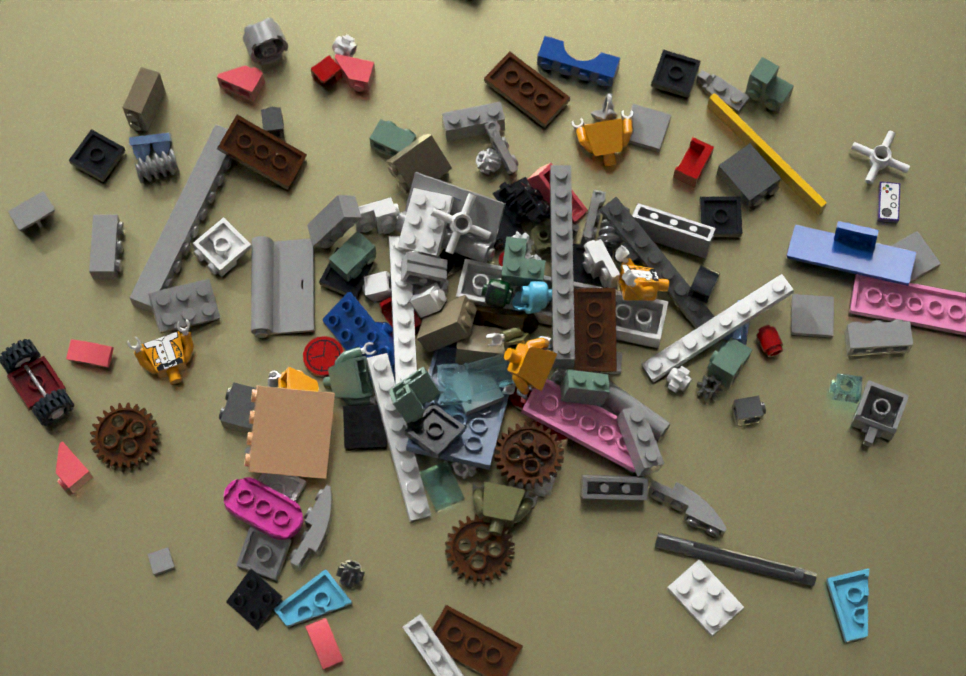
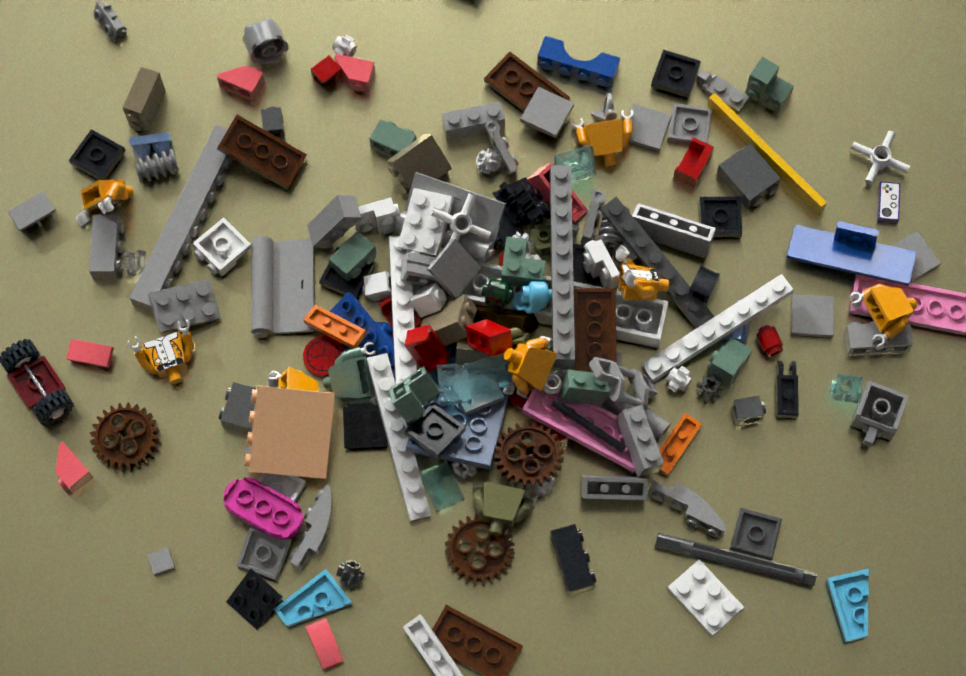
(103, 195): none -> light orange torso
(104, 15): none -> light grey hinge
(135, 262): none -> clear tile
(335, 327): none -> orange plate
(426, 347): none -> red panel
(454, 268): none -> light grey tile
(489, 337): none -> red panel
(547, 112): none -> light grey tile
(555, 379): none -> white plate
(572, 560): none -> black brick
(581, 162): none -> clear light blue plate
(588, 425): none -> black bar
(614, 375): none -> light grey bar
(678, 442): none -> orange plate
(689, 122): none -> light grey tile
(756, 534): none -> dark grey tile
(787, 392): none -> black hinge
(887, 308): none -> light orange torso

